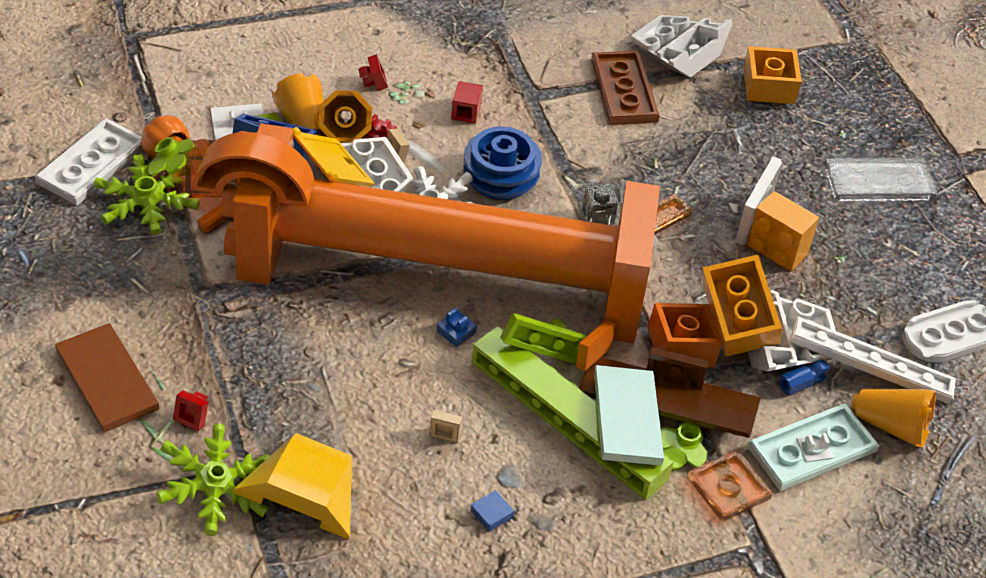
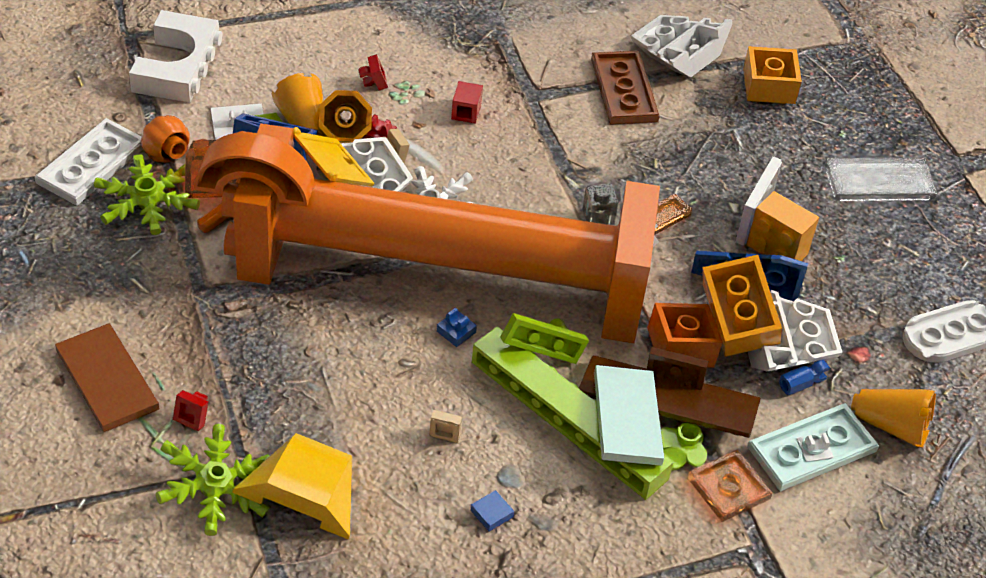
(170, 156): lime plate -> none
(179, 78): none -> white arch
(502, 162): blue wheel -> none
(595, 345): orange tile -> none
(781, 272): none -> blue wedge
(871, 359): white tile -> none

